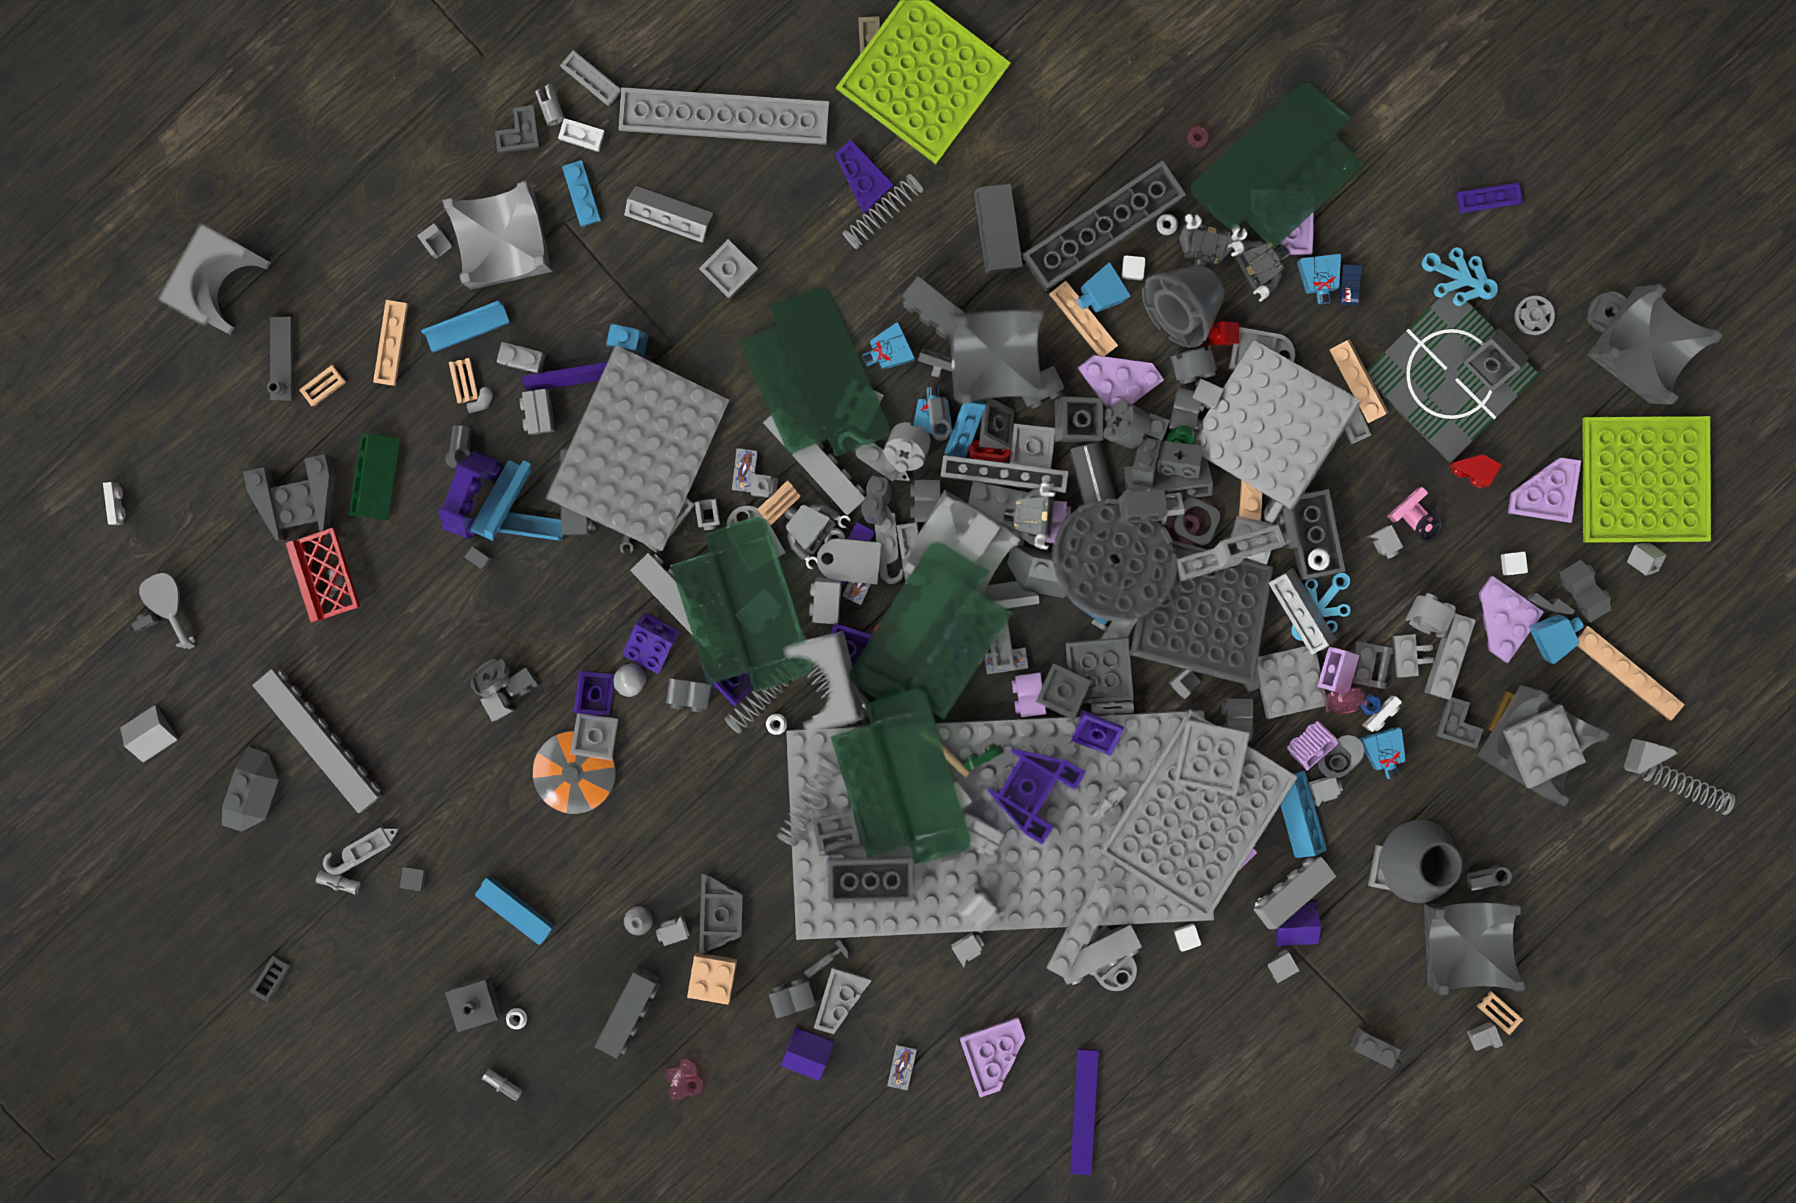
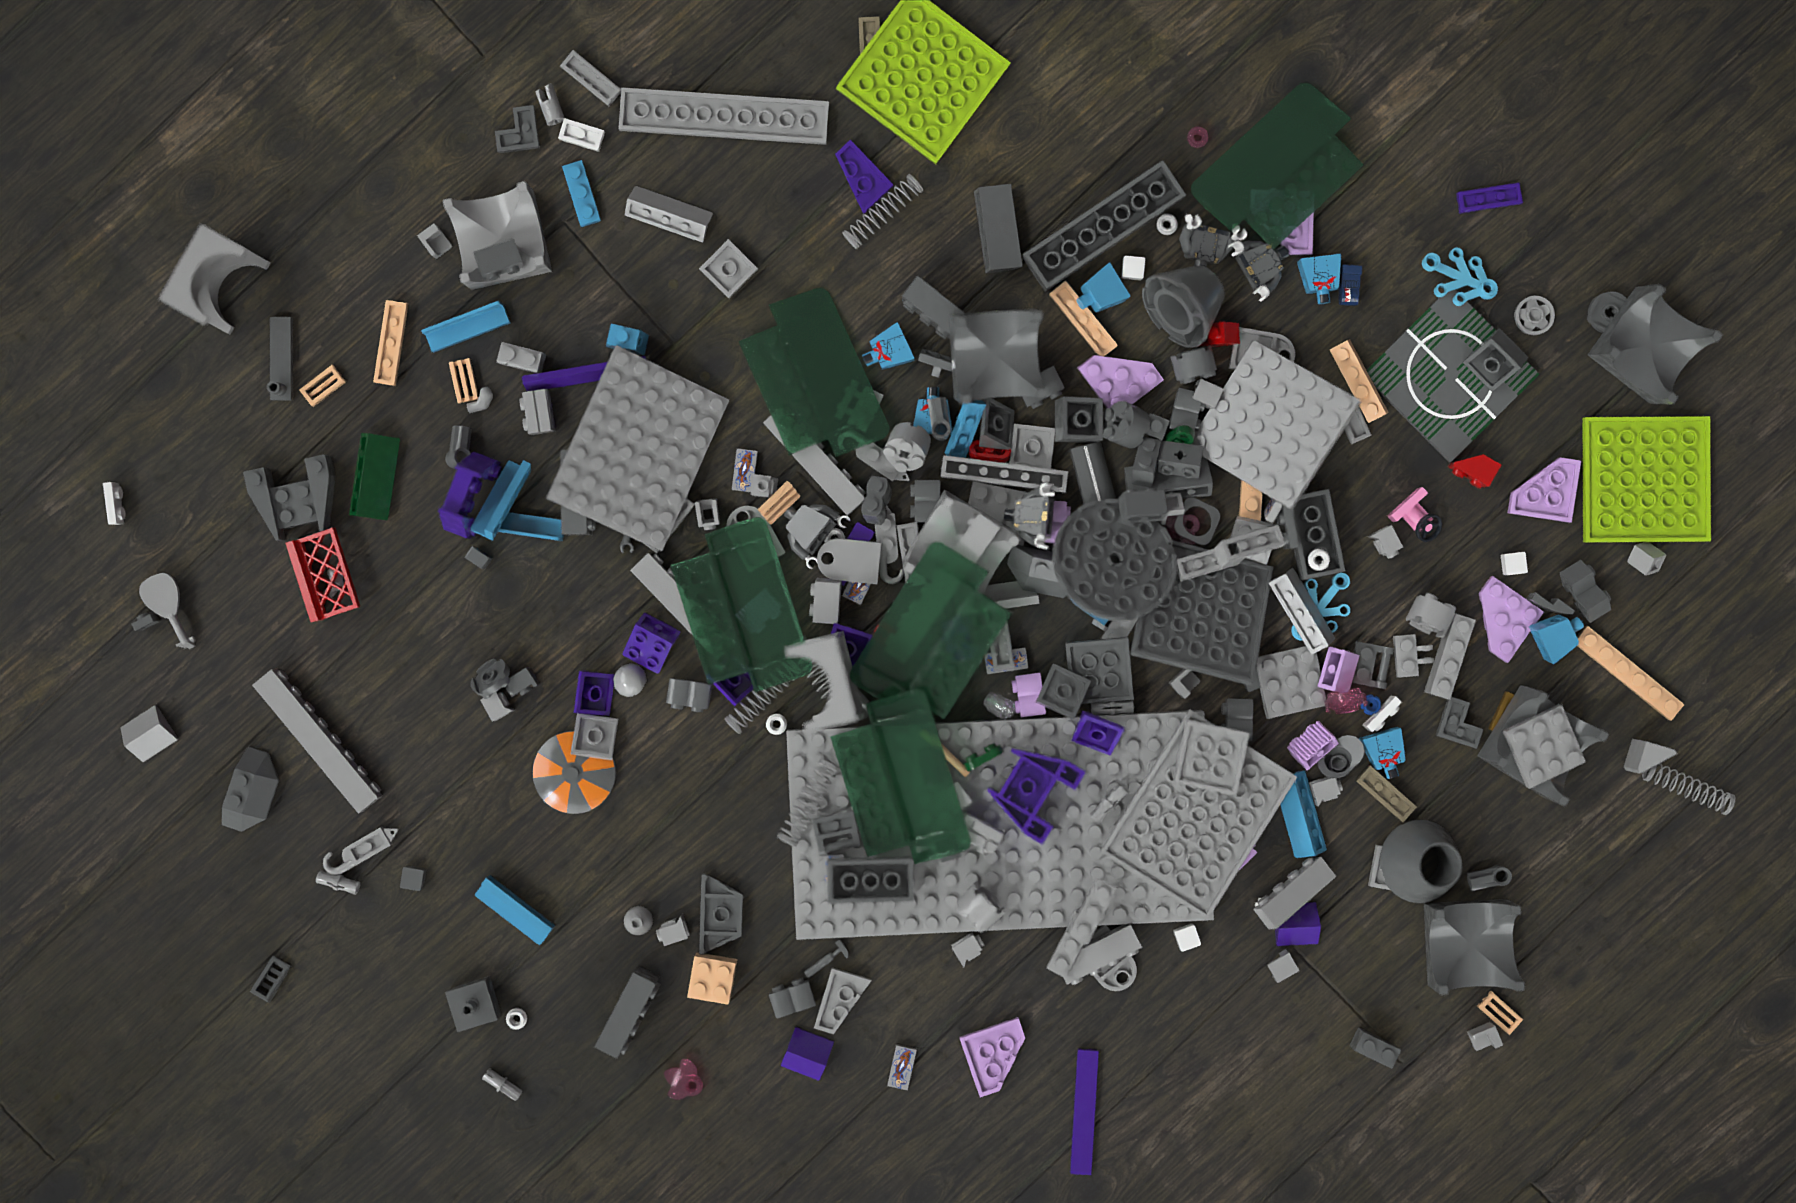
(498, 260): none -> dark grey brick
(999, 705): none -> clear brick
(1385, 793): none -> dark tan plate

